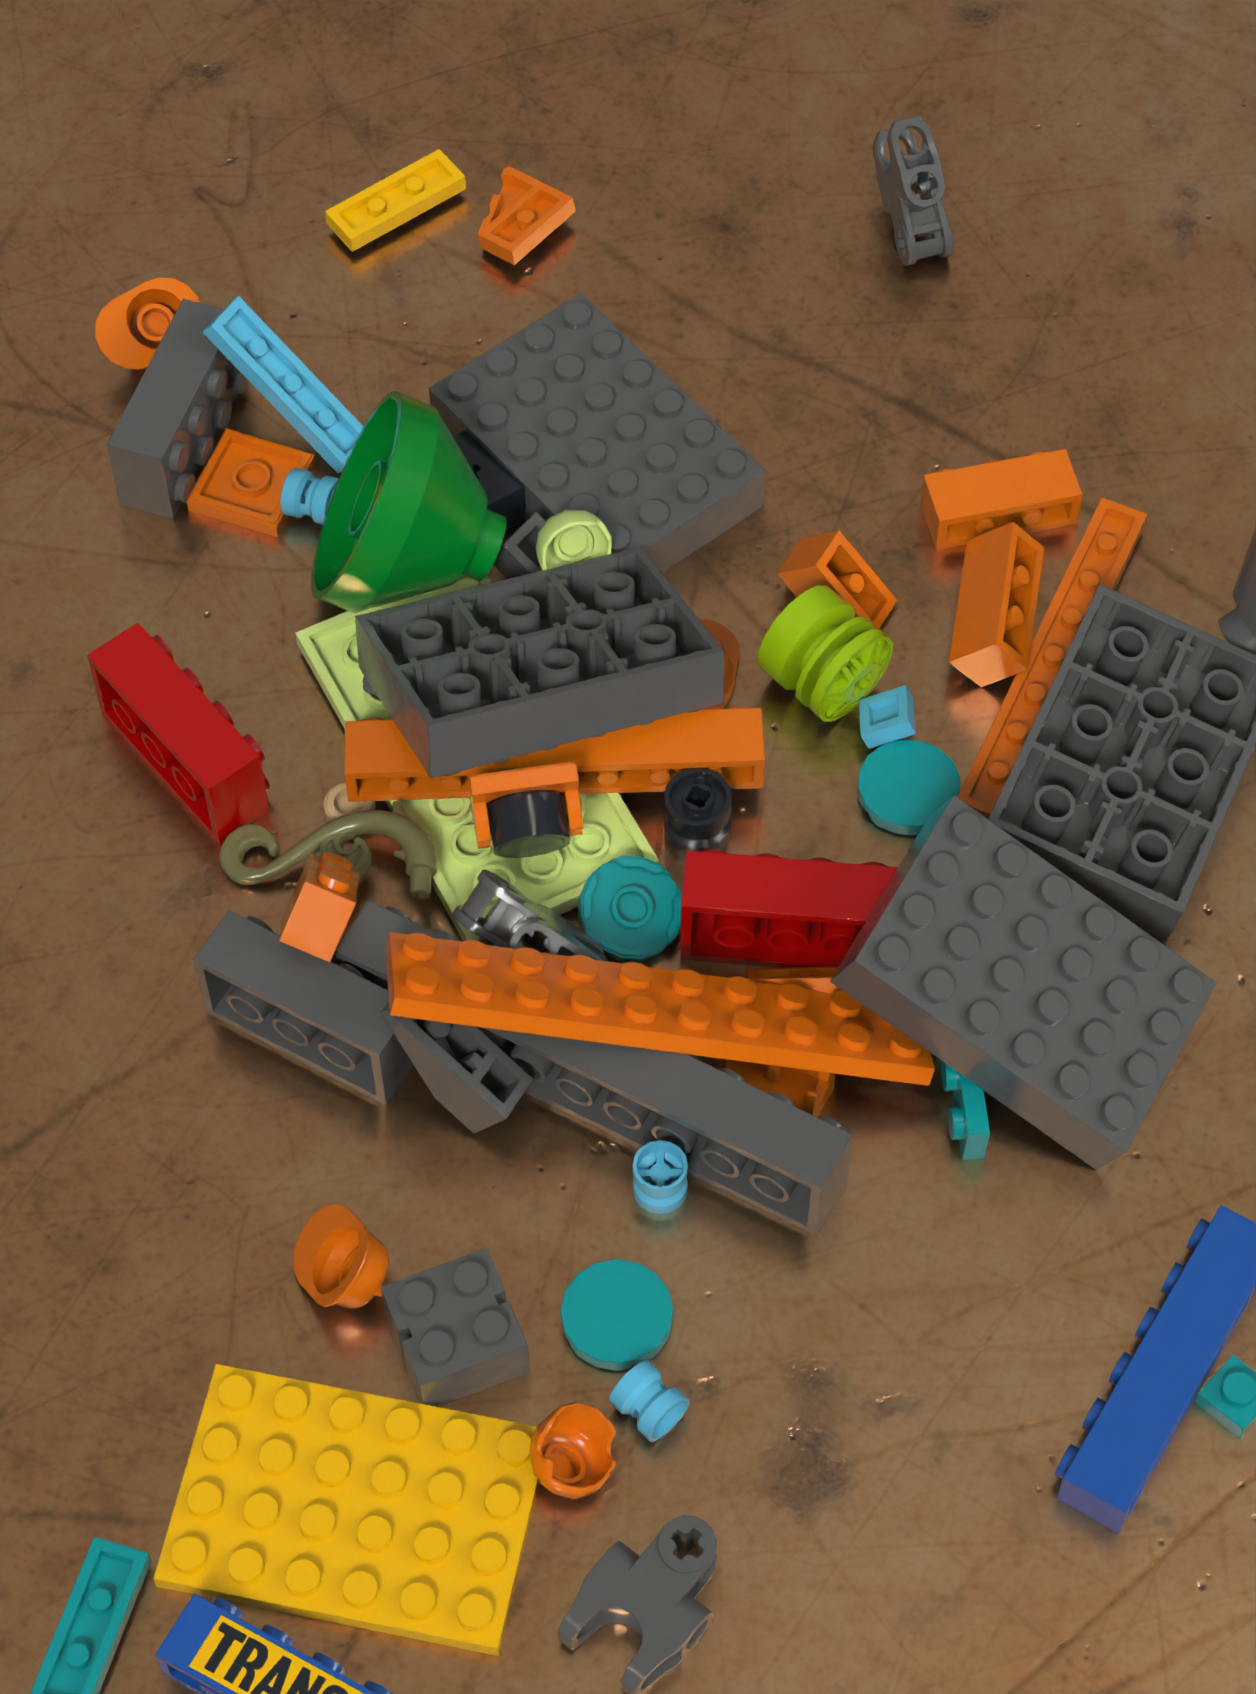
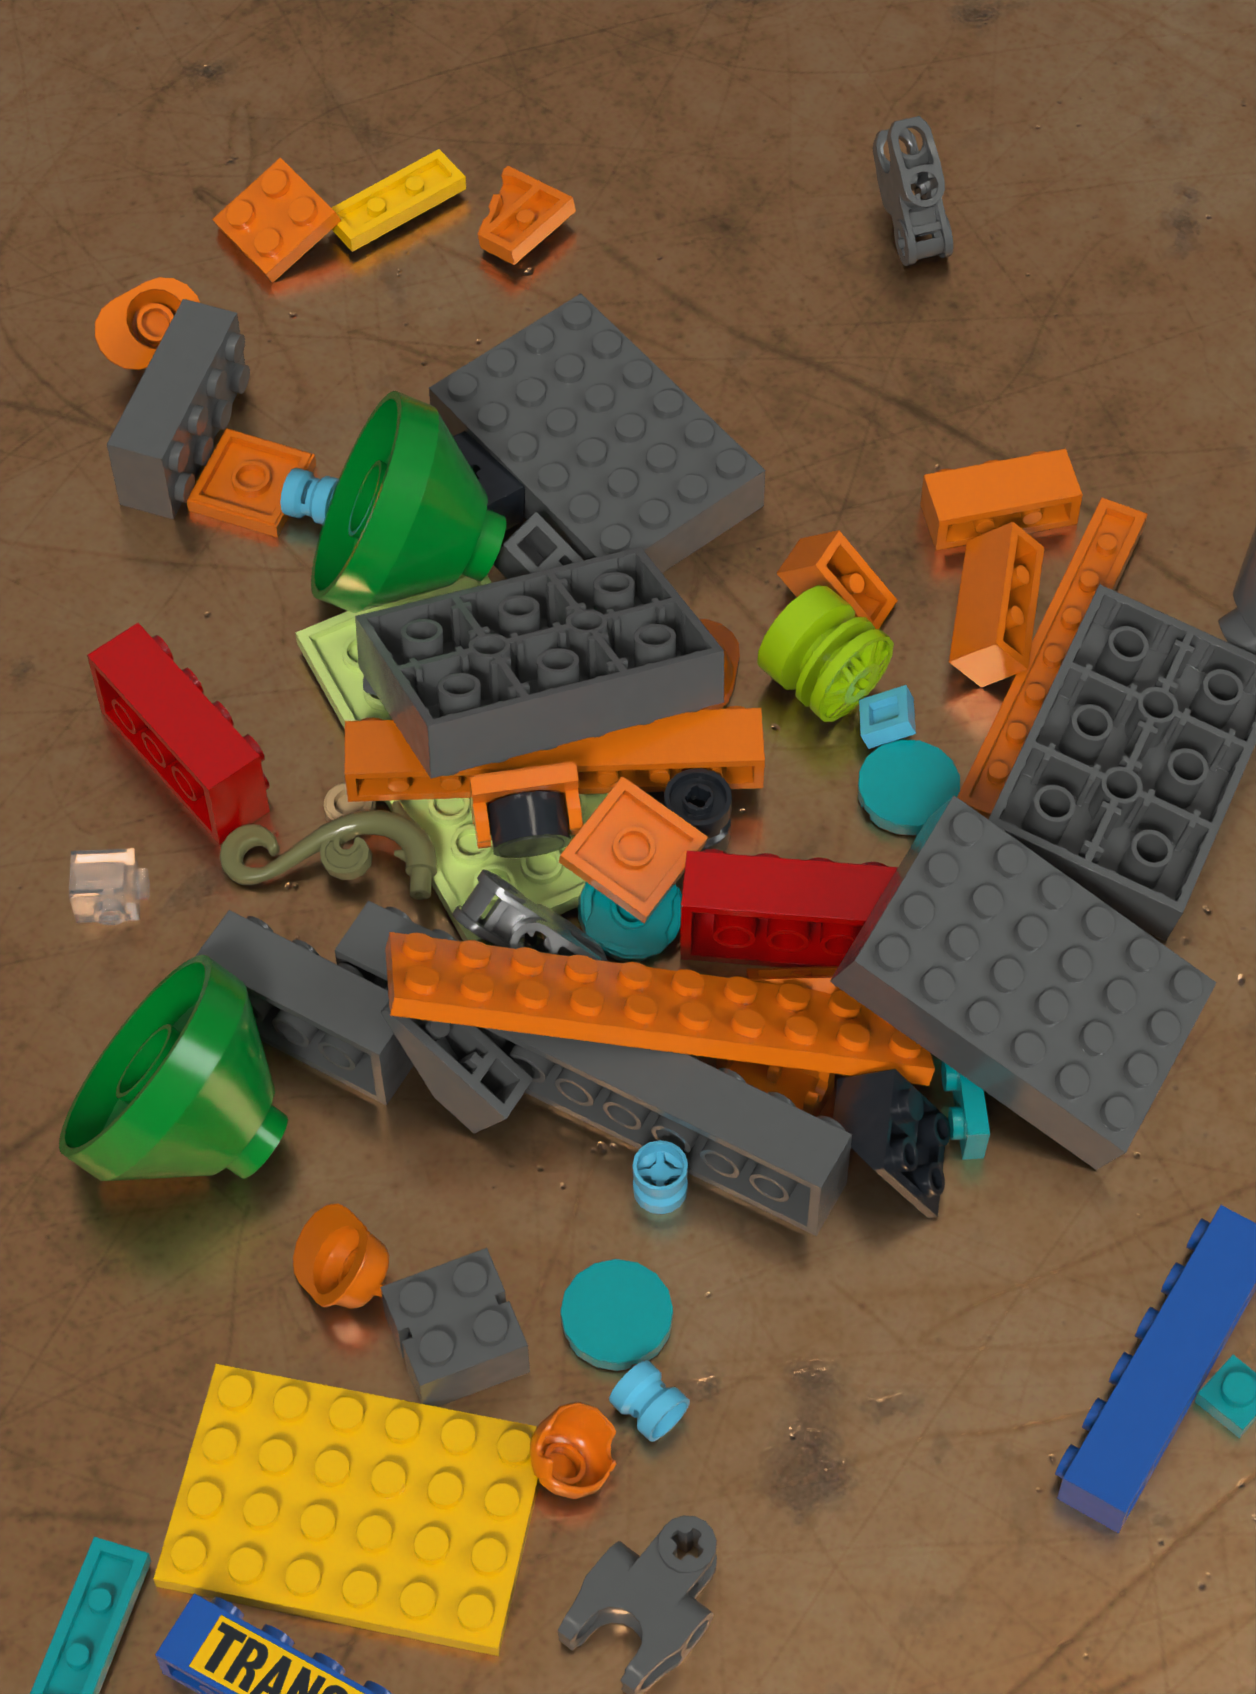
(107, 886): none -> clear brick
(179, 1086): none -> green cone
(276, 220): none -> orange plate
(285, 382): medium azure plate -> none
(320, 905): orange brick -> none
(571, 539): yellowish green hair -> none
(632, 849): none -> orange plate
(896, 1134): none -> black slope

